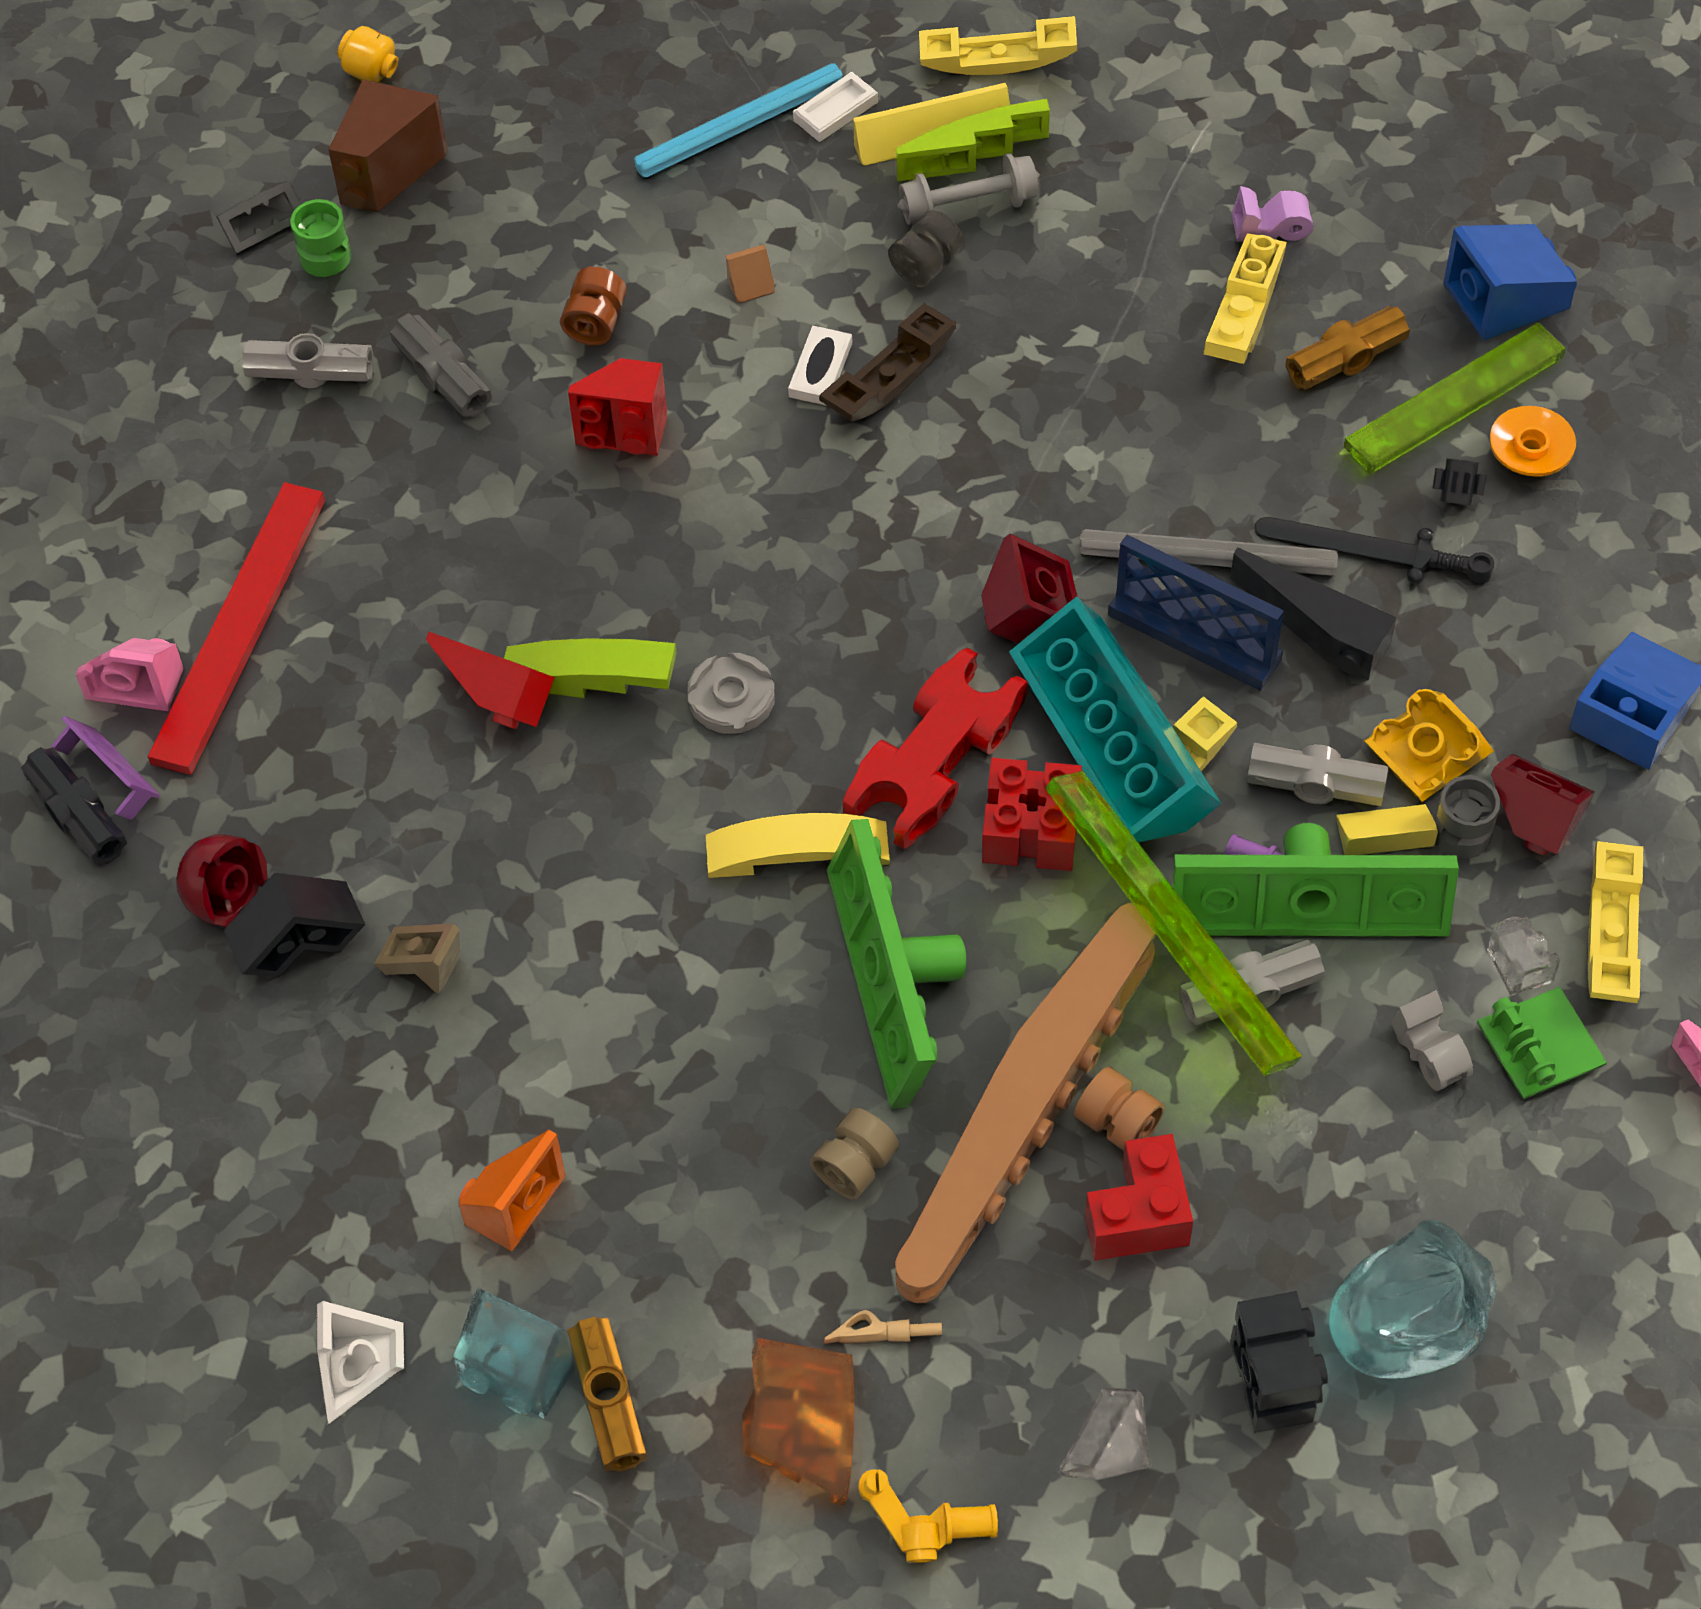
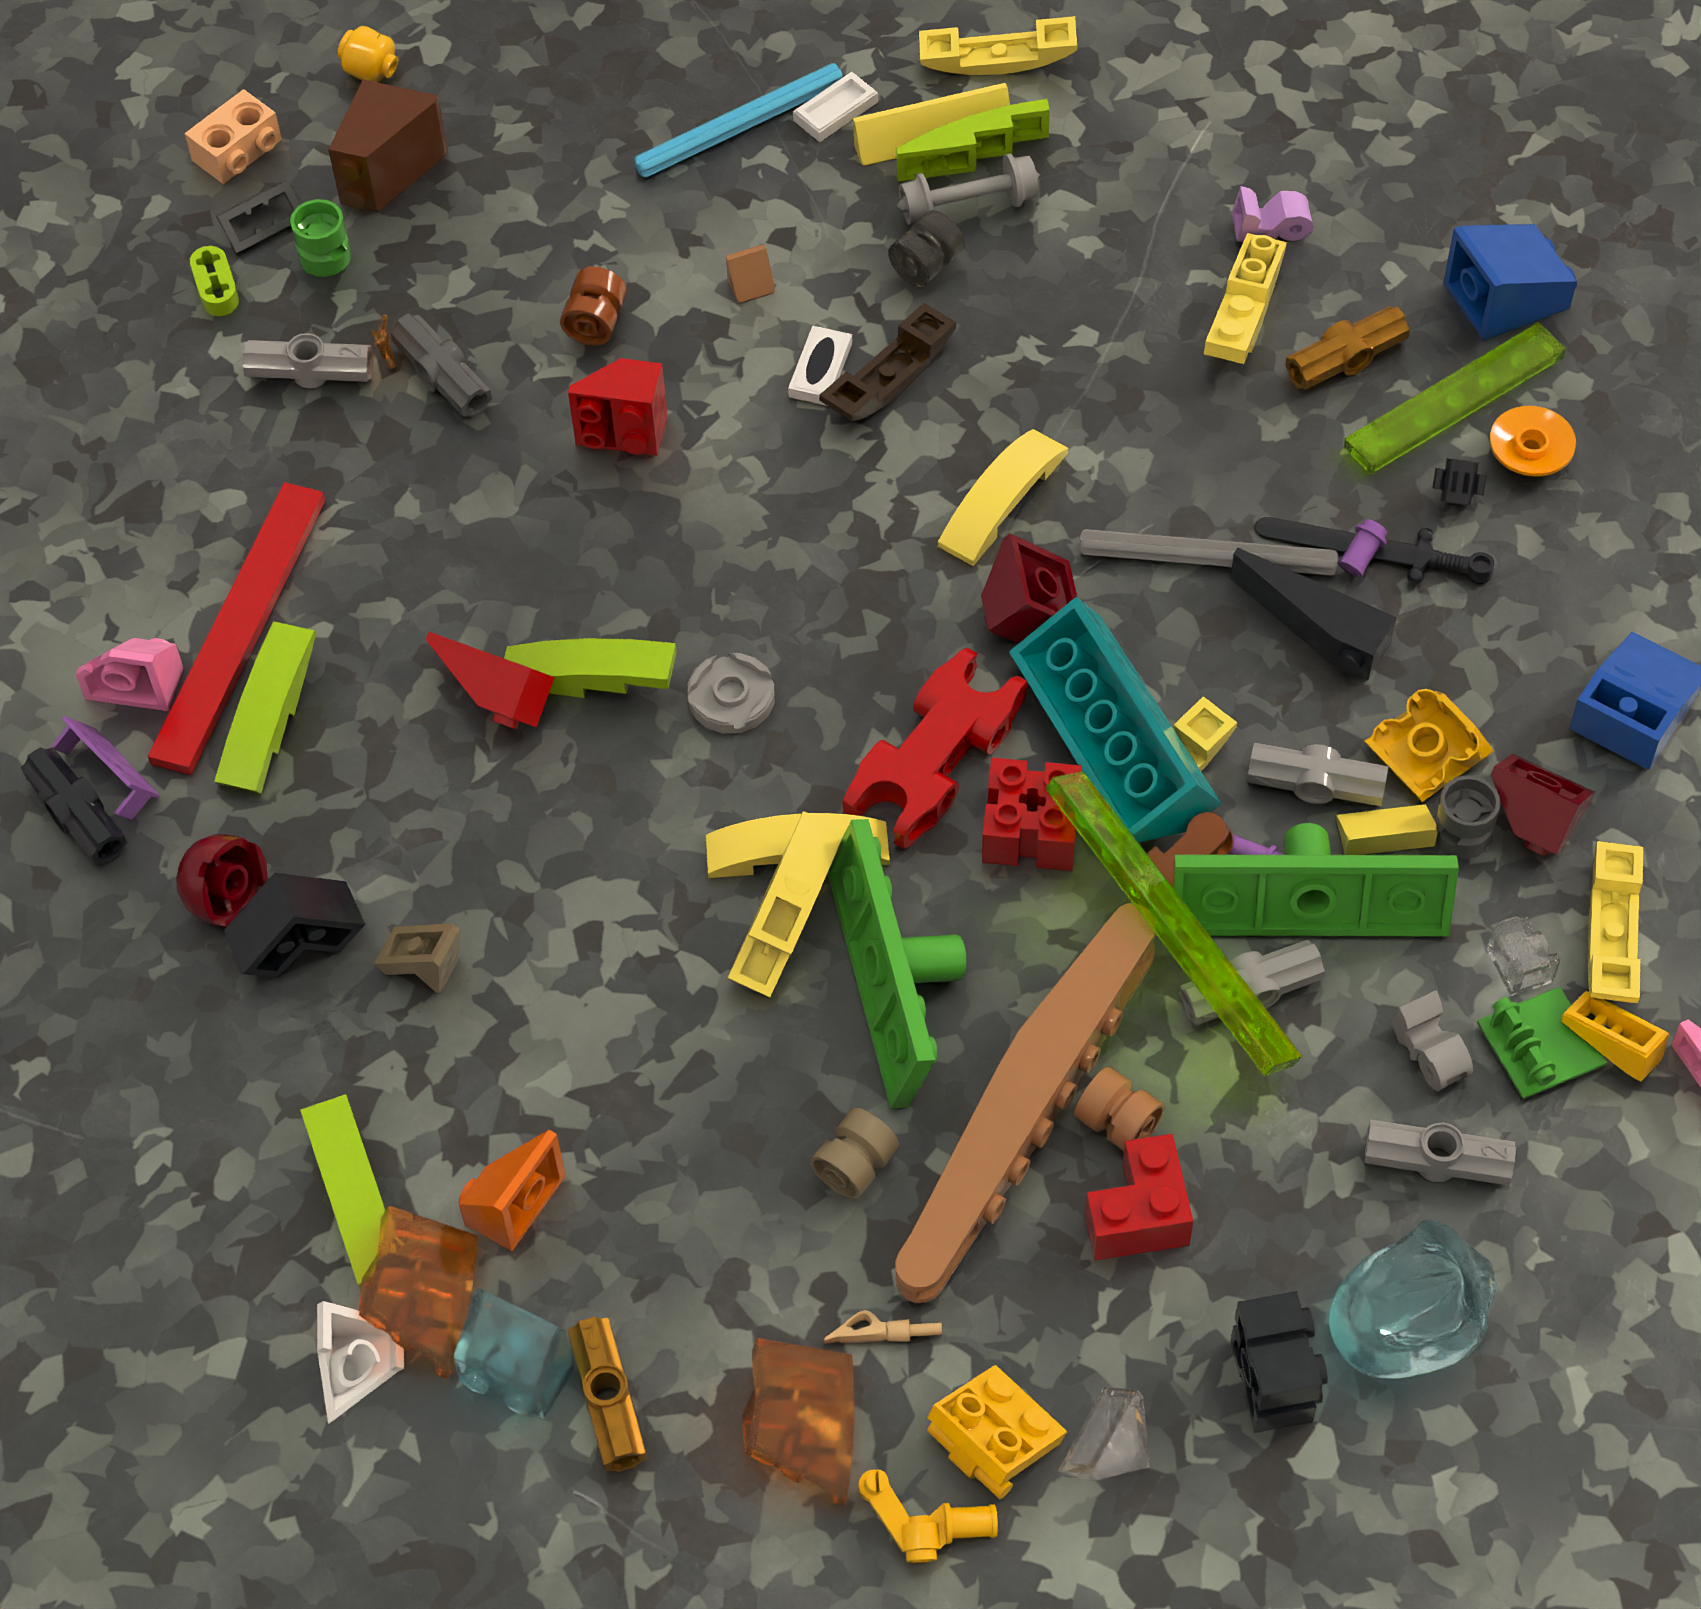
(208, 282): none -> lime beam
(233, 136): none -> light nougat brick
(265, 707): none -> lime slope
(347, 1179): none -> lime slope
(382, 342): none -> clear orange piece
(420, 1285): none -> clear orange slope
(786, 904): none -> light yellow slope
(993, 1429): none -> yellow plate
(998, 492): none -> light yellow slope
(1203, 633): dark blue fence -> none
(1205, 836): none -> dark orange leg
(1363, 547): none -> medium lavender pin
(1469, 1157): none -> light grey piece
(1630, 1042): none -> yellow slope

